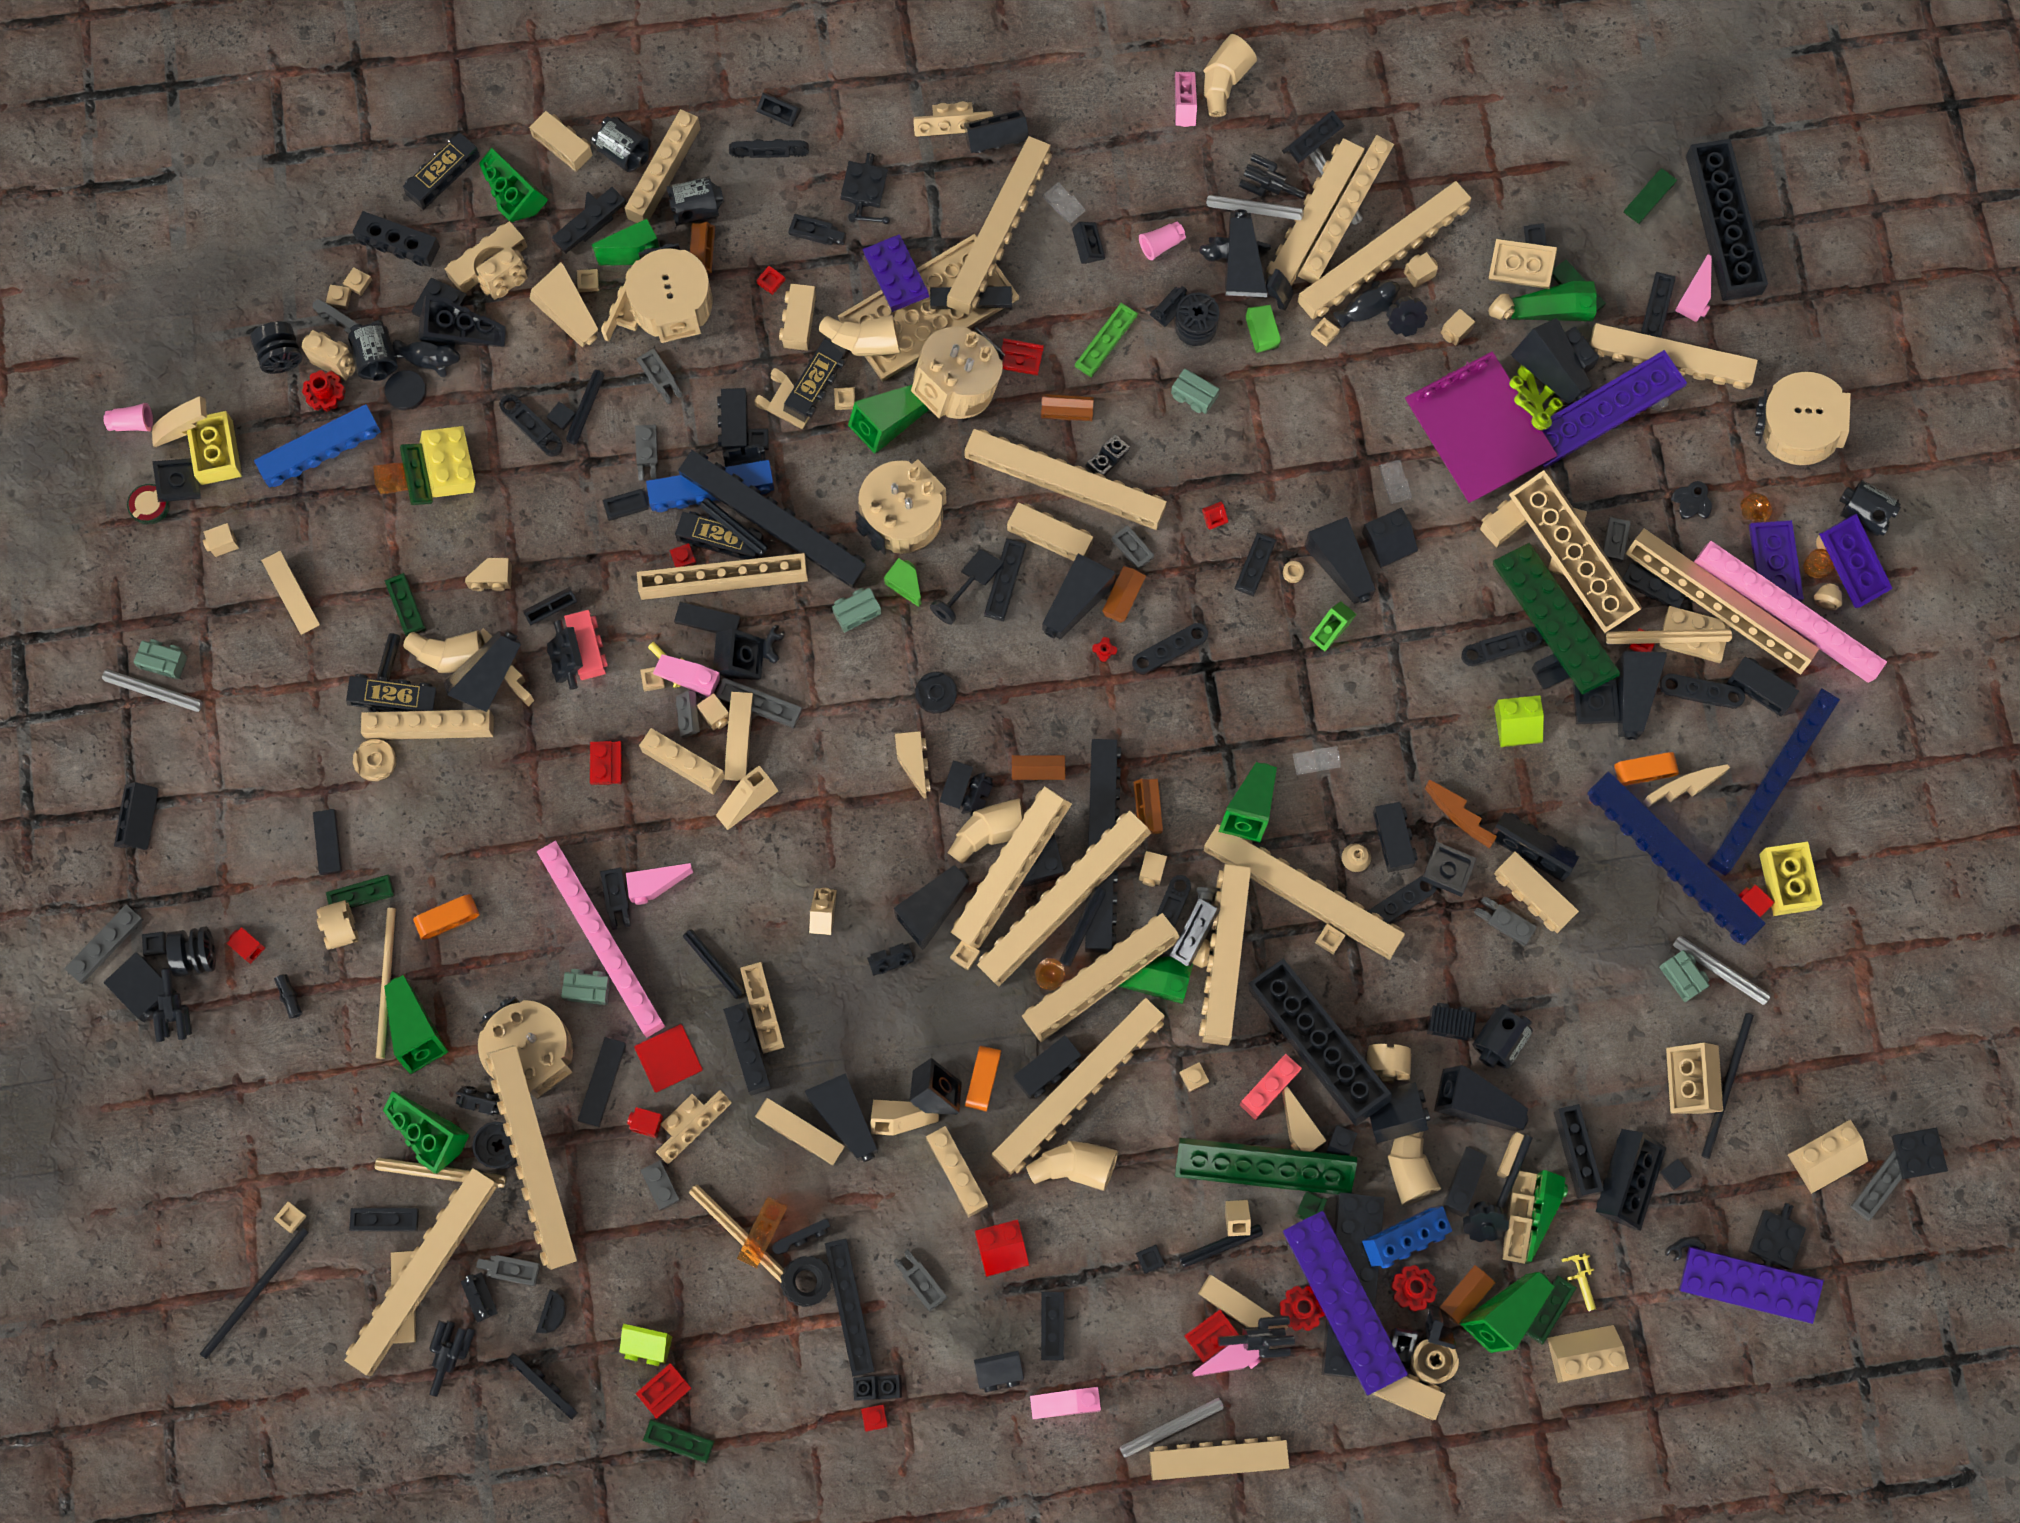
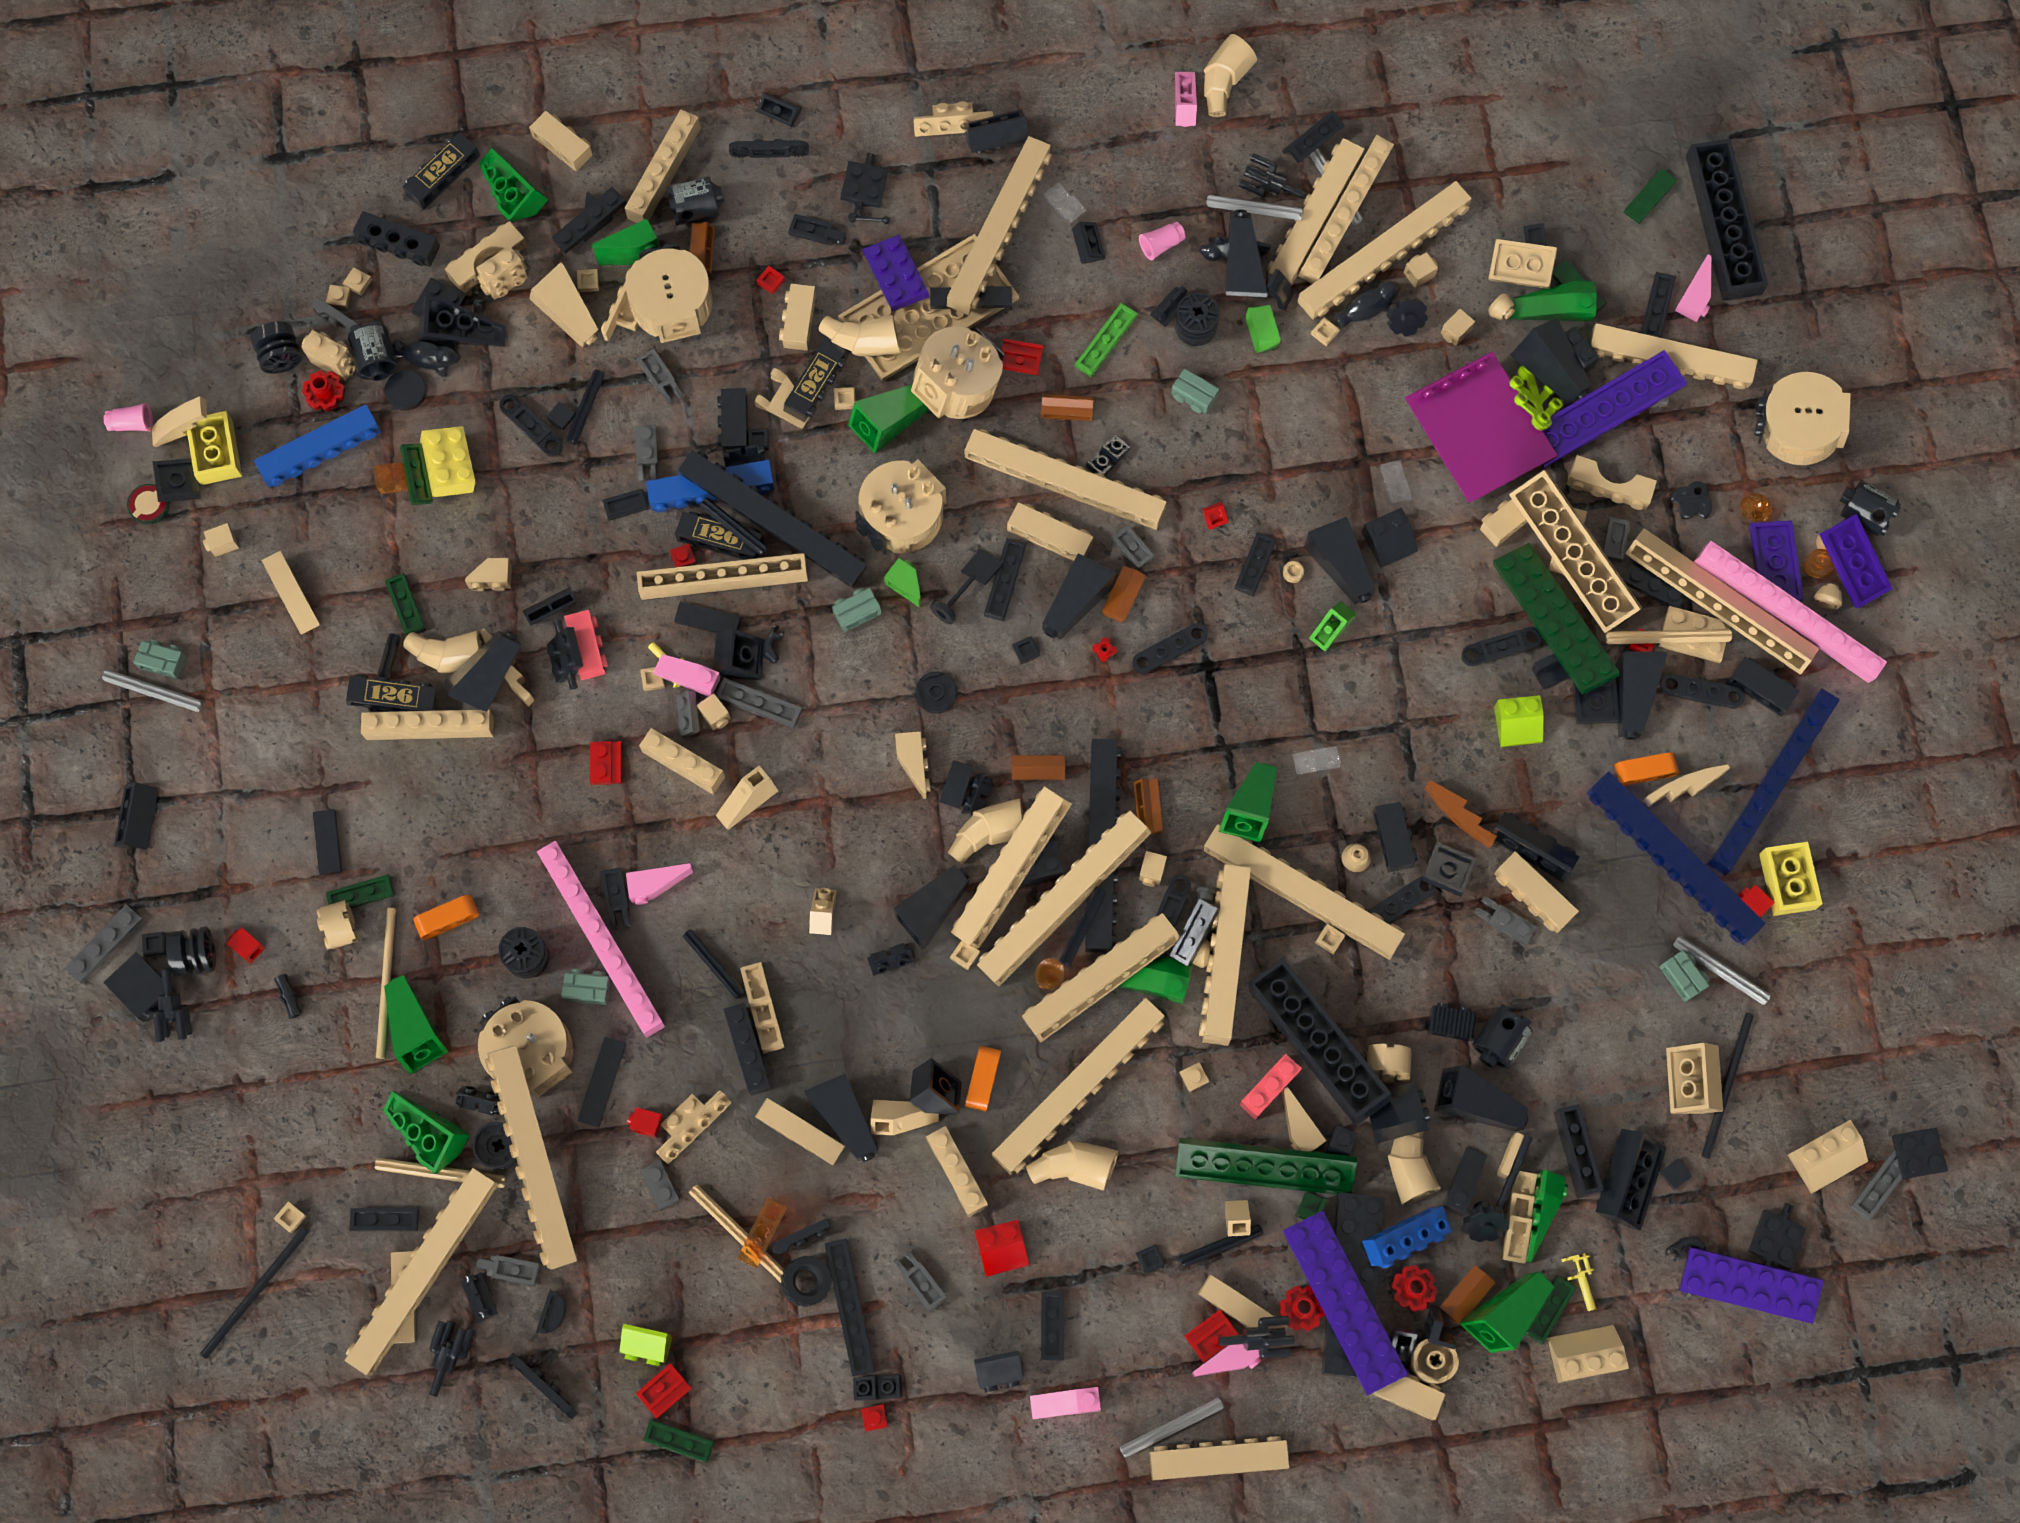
(374, 760): tan tile -> none
(532, 961): none -> black wheel
(622, 144): black cylinder -> none
(668, 1058): red sticker -> none
(738, 736): tan slope -> none
(1025, 650): none -> black tile
(1048, 1068): black brick -> none
(1586, 477): none -> tan arch

